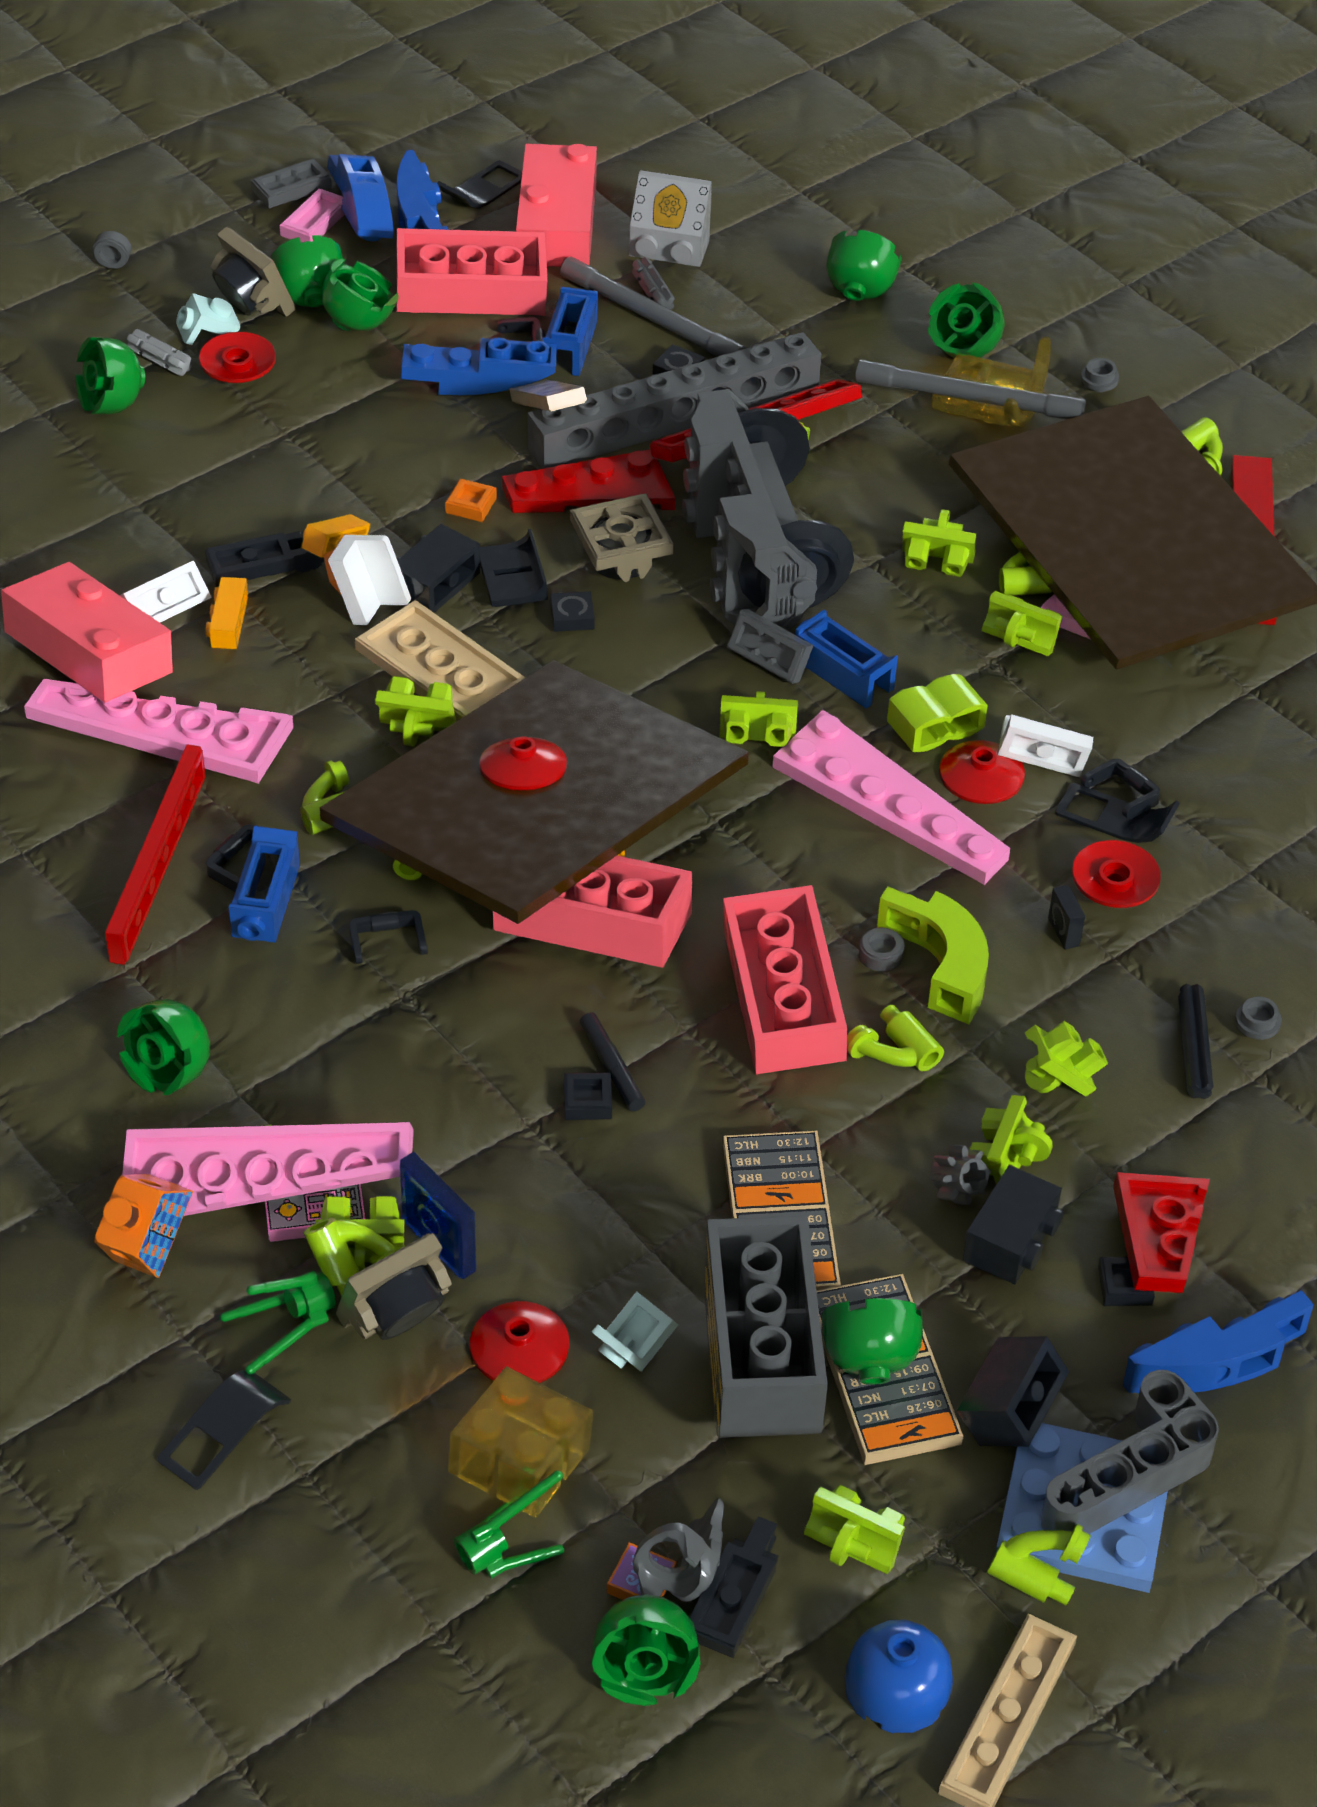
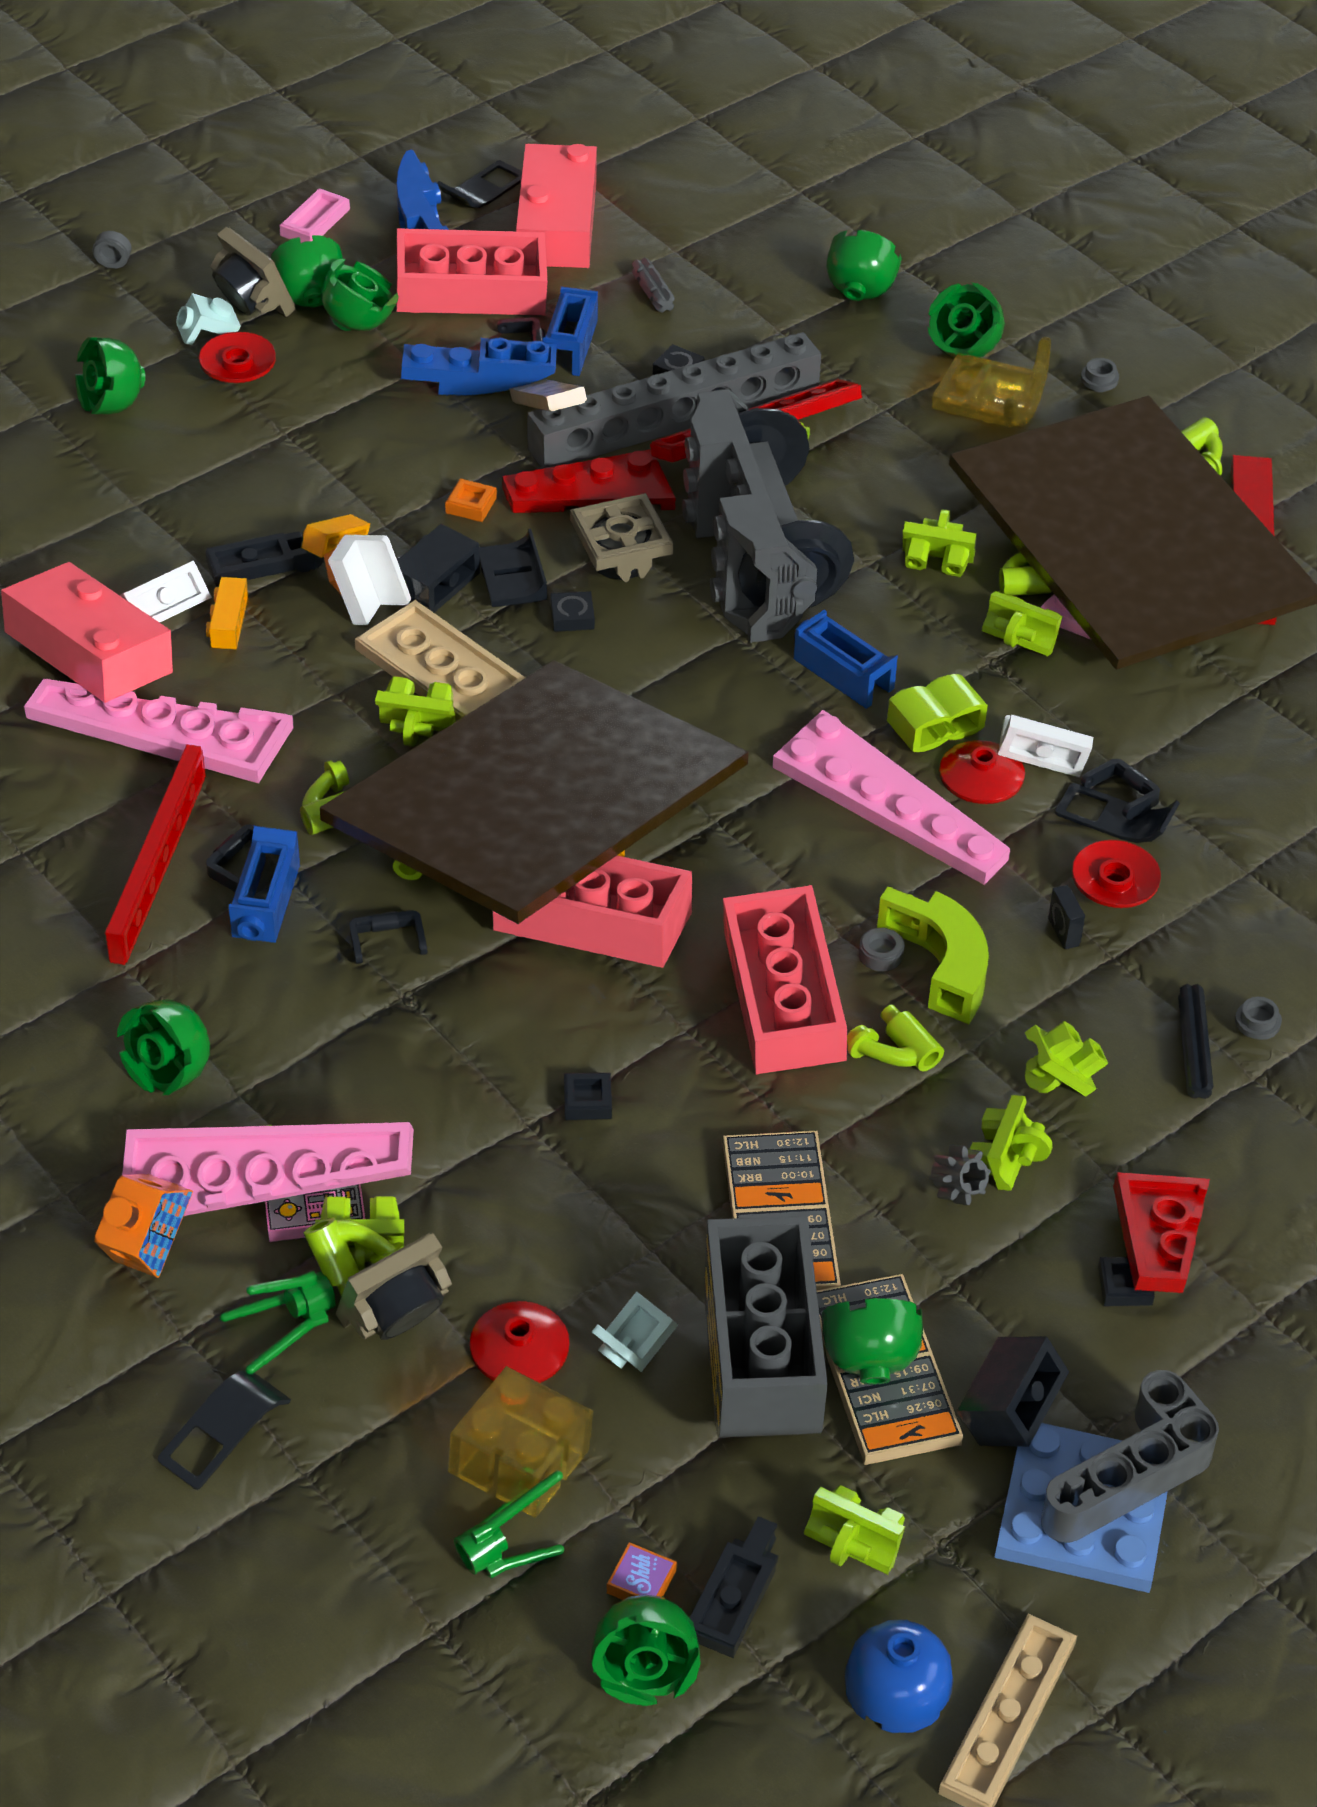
(159, 352): light grey axle -> none
(291, 183): dark grey plate -> none
(364, 195): blue slope -> none
(435, 1208): clear blue tile -> none
(523, 763): red dish -> none
(591, 279): dark grey piece -> none
(612, 1061): black piece -> none
(670, 218): light grey slope -> none
(701, 1556): dark grey hair -> none
(758, 719): lime hips -> none
(770, 646): dark grey plate -> none
(890, 376): dark grey piece -> none
(1013, 1224): black brick -> none
(1031, 1575): lime plant -> none
(1224, 1357): blue slope -> none

